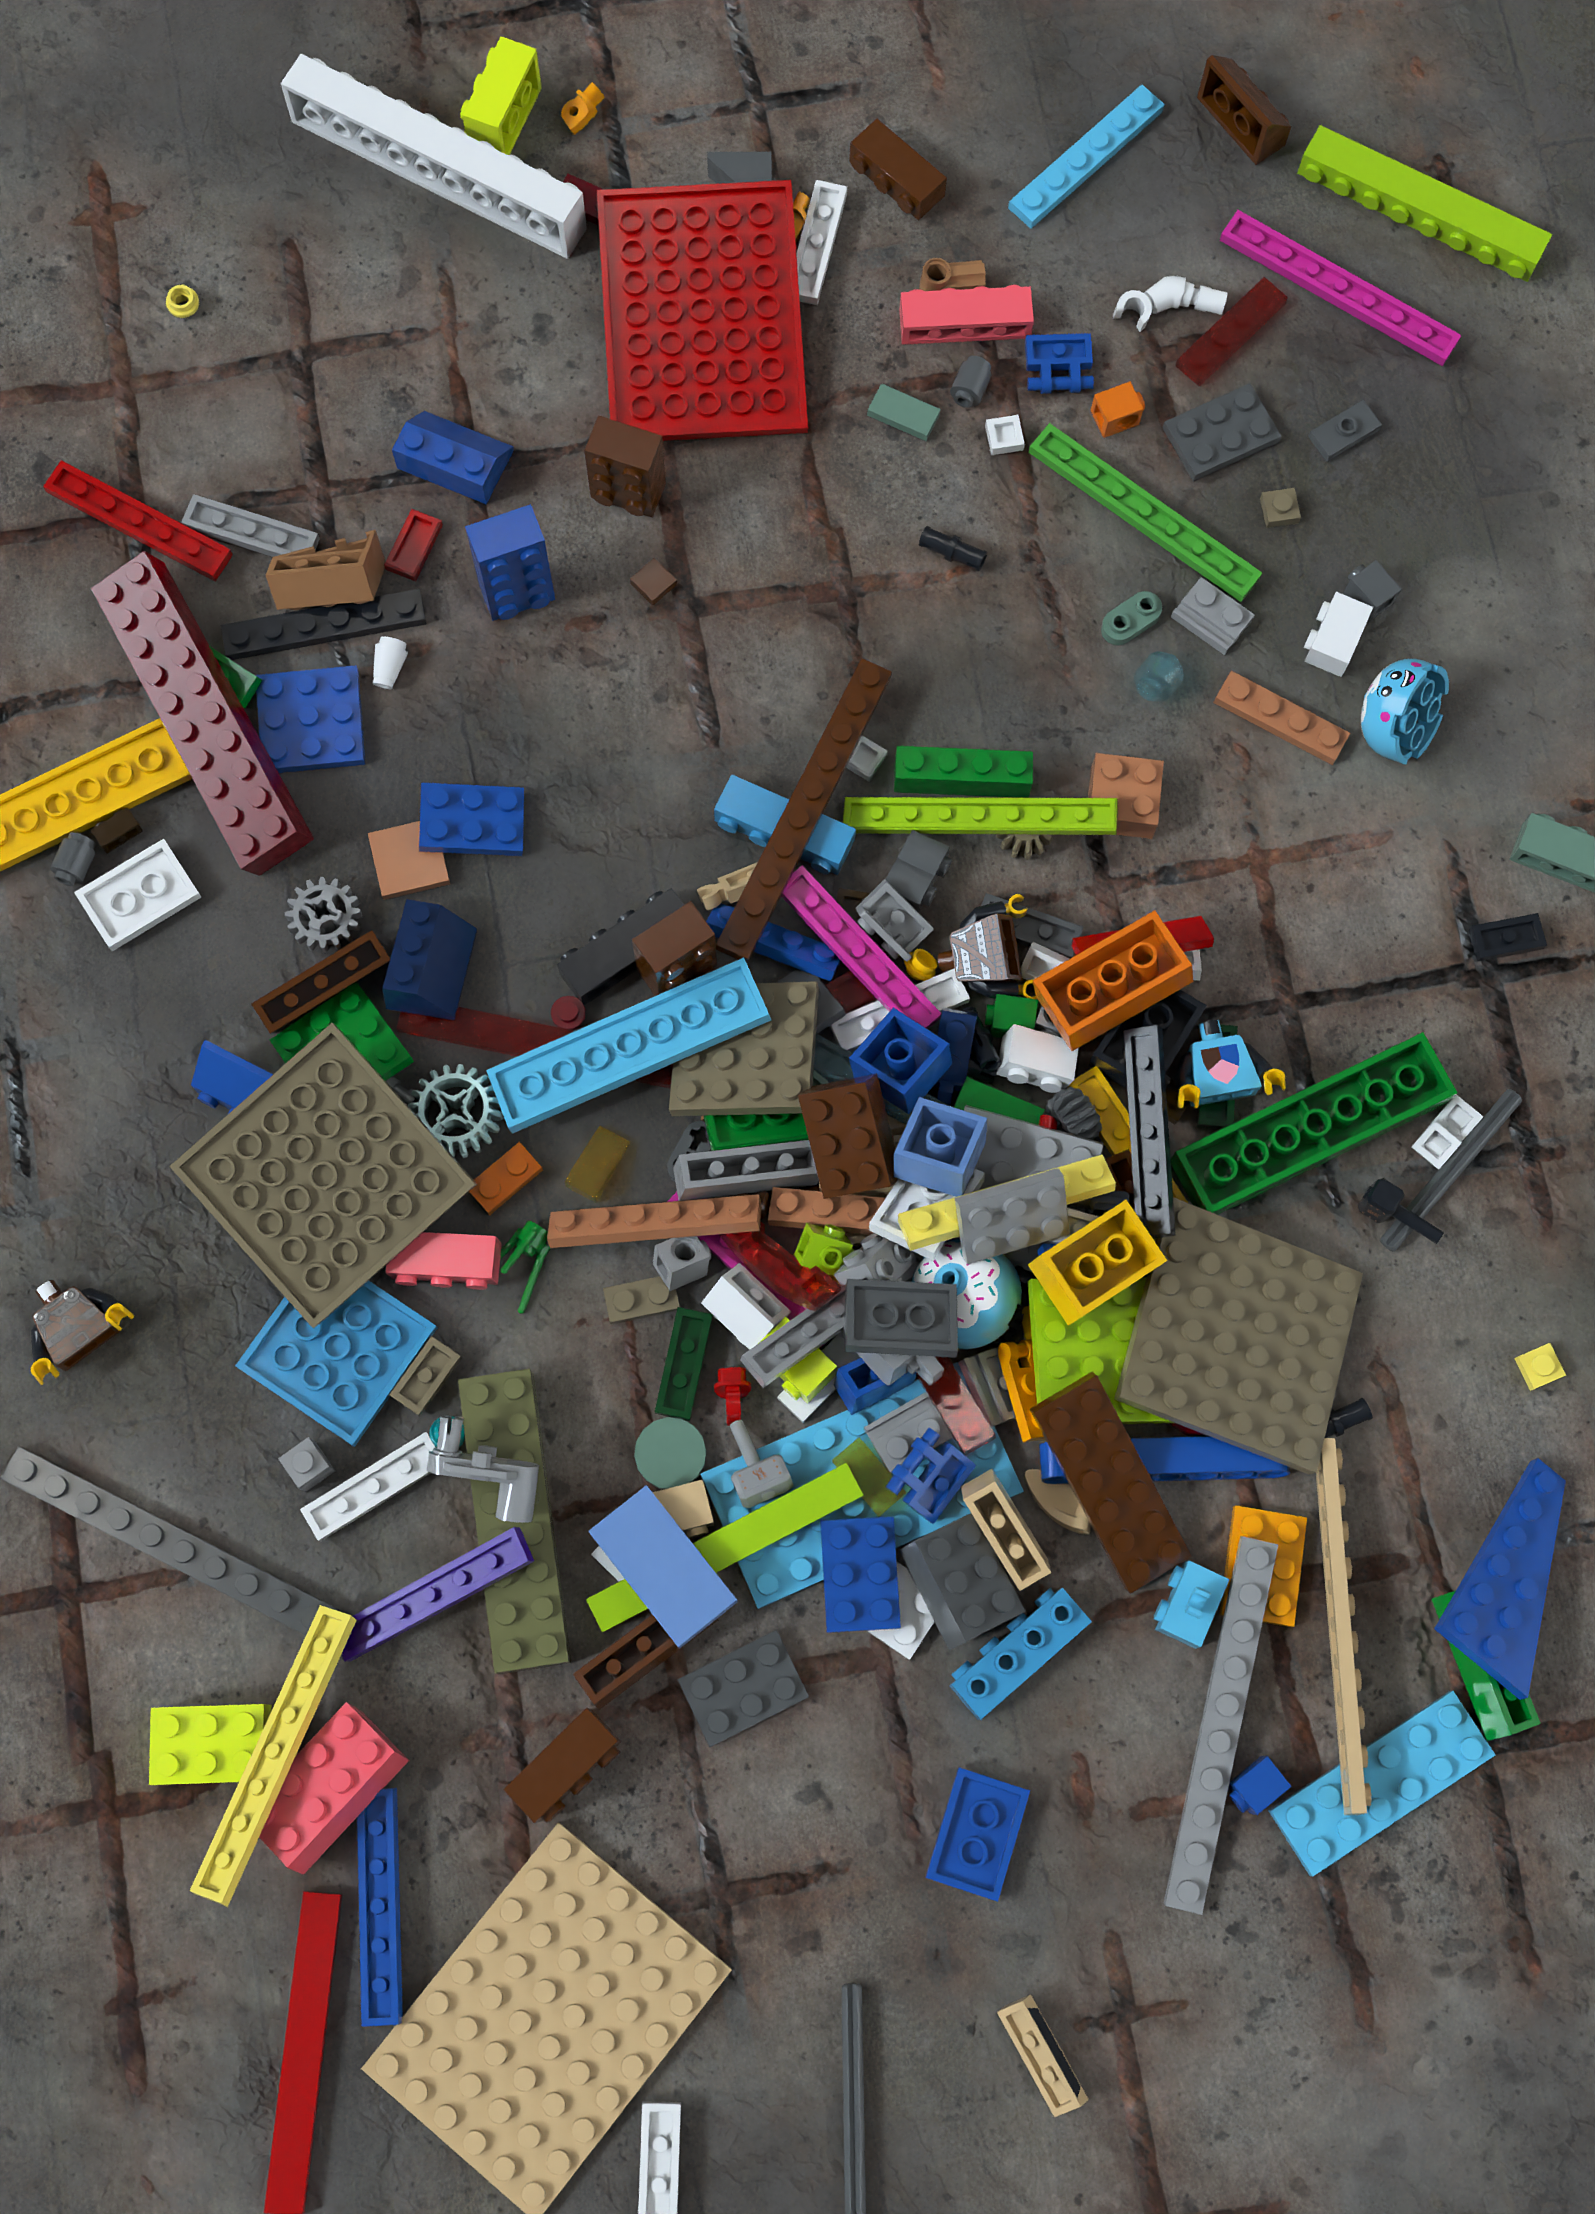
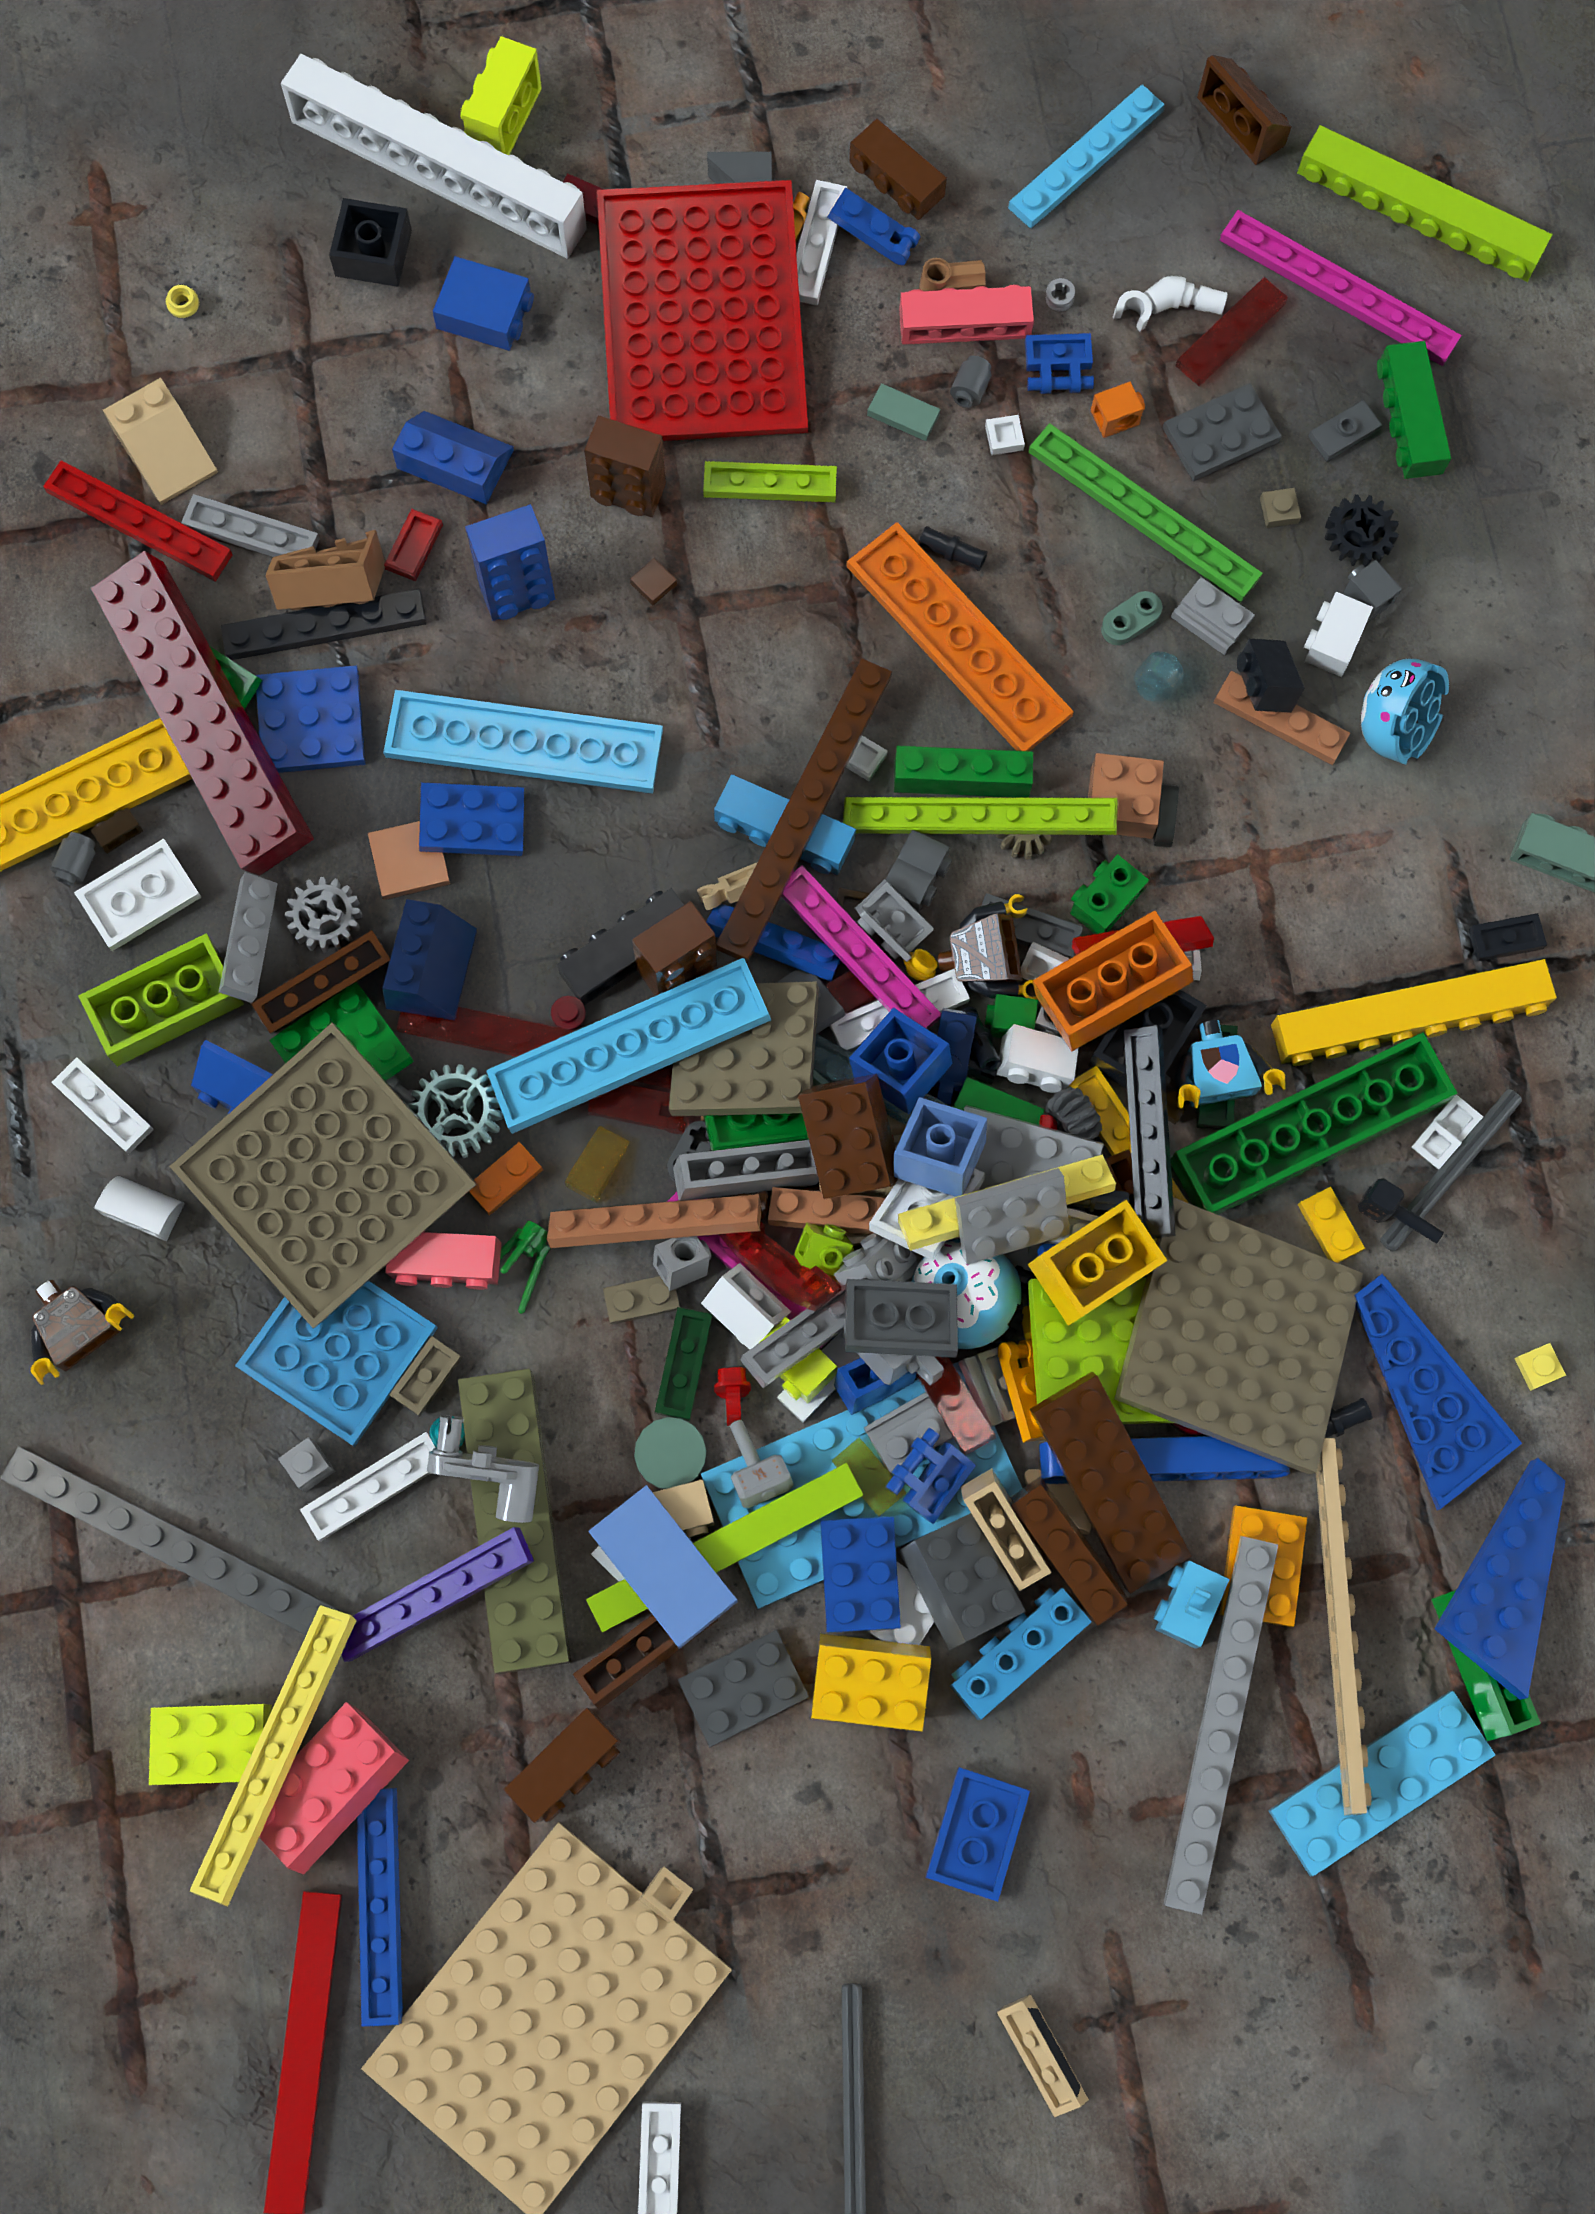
(102, 1105): none -> white plate
(139, 1207): none -> white brick
(158, 1000): none -> lime brick
(160, 441): none -> tan slope
(248, 937): none -> light grey plate
(370, 242): none -> black brick
(388, 661): white cone -> none
(483, 303): none -> blue brick
(523, 741): none -> medium azure plate
(585, 104): light orange piece -> none
(637, 1107): none -> clear red plate
(666, 1894): none -> tan plate
(770, 481): none -> lime plate
(871, 1682): none -> yellow brick
(873, 227): none -> blue plate
(959, 639): none -> orange plate
(1065, 286): none -> light grey bush
(1069, 1550): none -> reddish brown brick
(1109, 895): none -> green brick
(1167, 816): none -> pearl dark grey beam
(1257, 1786): blue brick -> none
(1270, 675): none -> black brick
(1331, 1226): none -> yellow plate
(1365, 526): none -> black gear
(1413, 1010): none -> yellow brick
(1414, 410): none -> green brick
(1442, 1411): none -> blue wing

